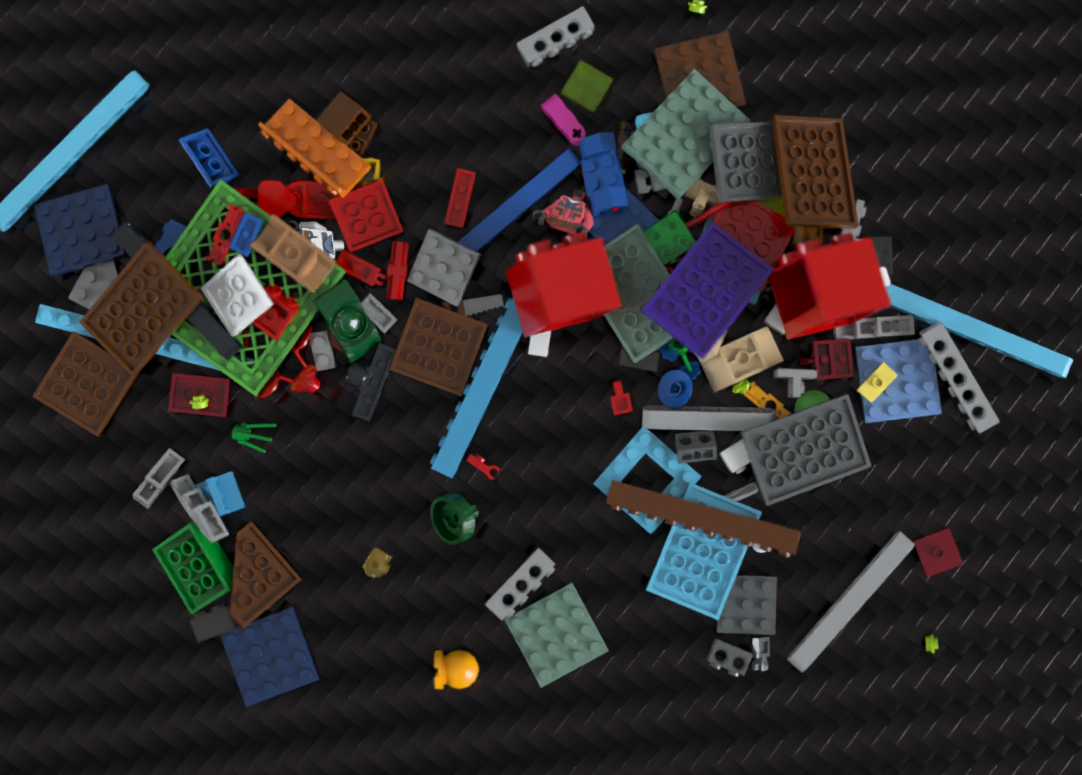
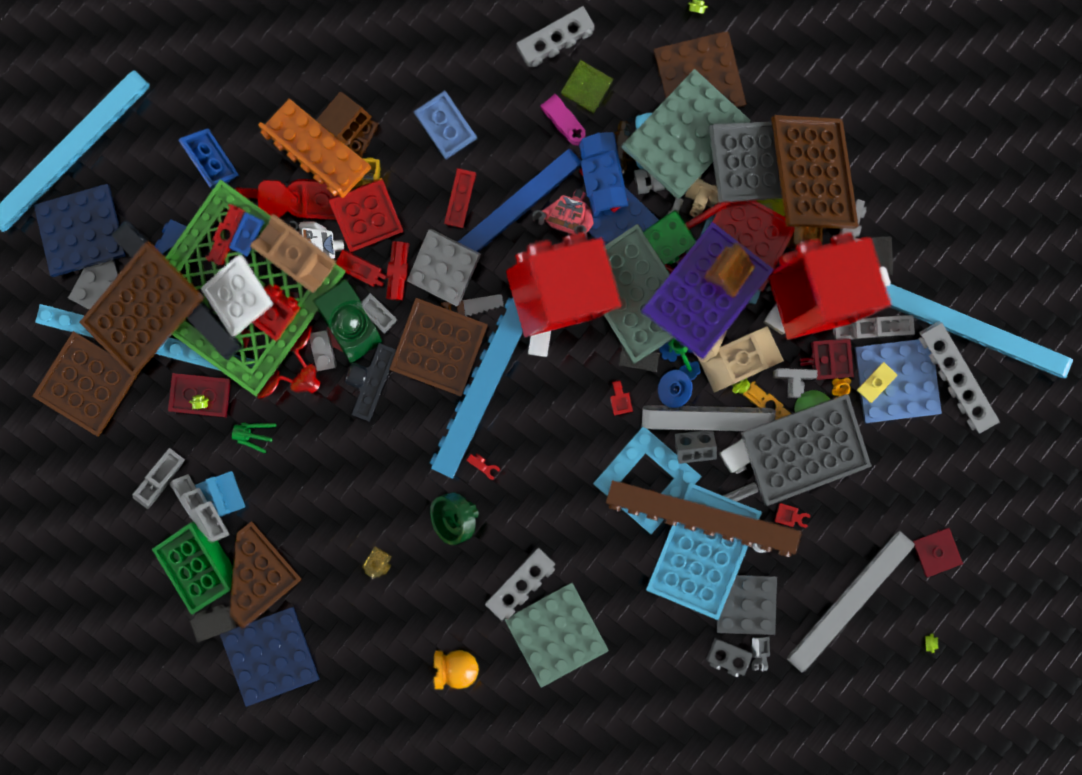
(445, 125): none -> medium blue tile
(731, 269): none -> clear orange bracket
(788, 516): none -> red plate
(845, 389): none -> light orange plate

